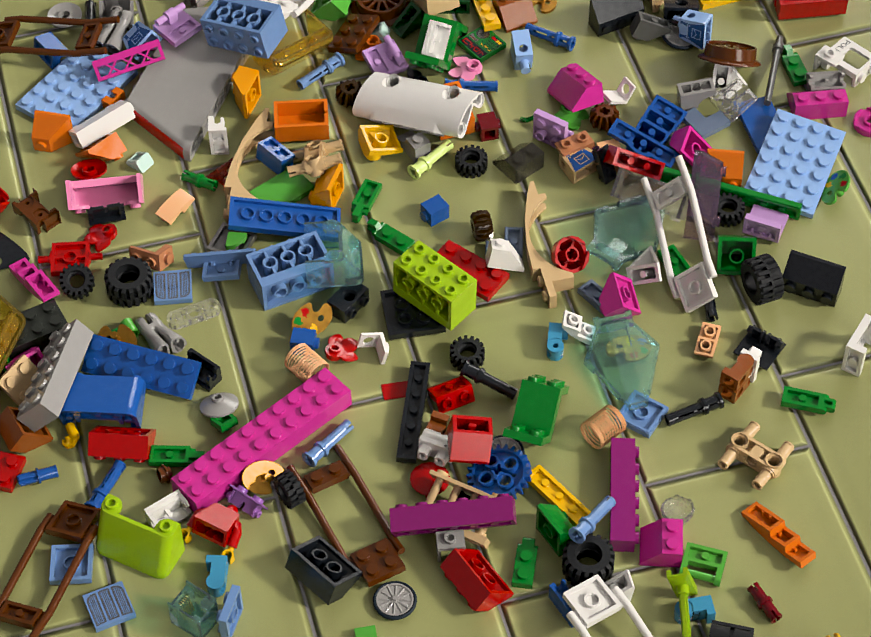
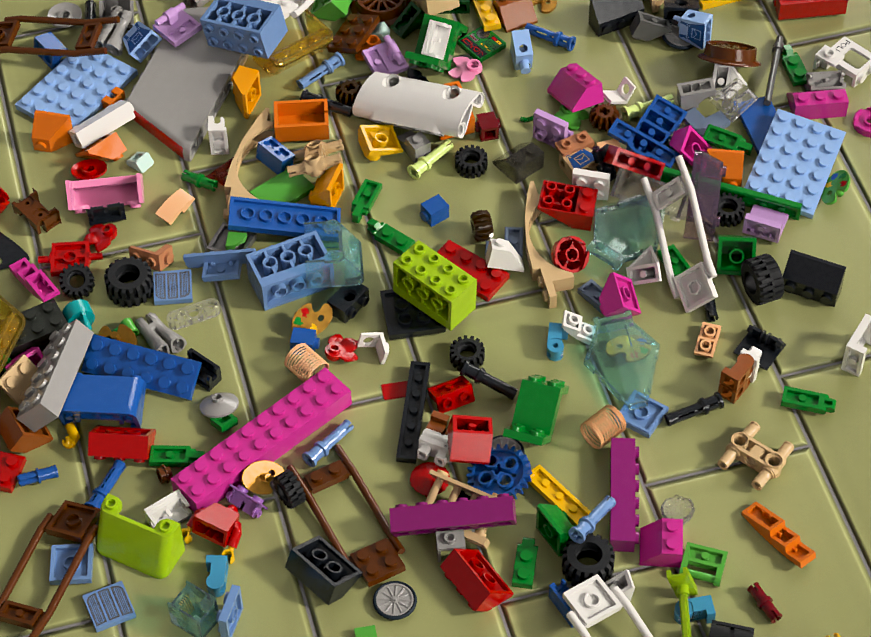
(79, 310): none -> teal piece
(128, 54): dark pink fence -> none
(333, 106): none -> black pin
(476, 85): blue pin -> none
(568, 203): none -> red slope
(593, 180): none -> white plate
(639, 108): none -> yellowish green pin
(726, 139): none -> green hinge

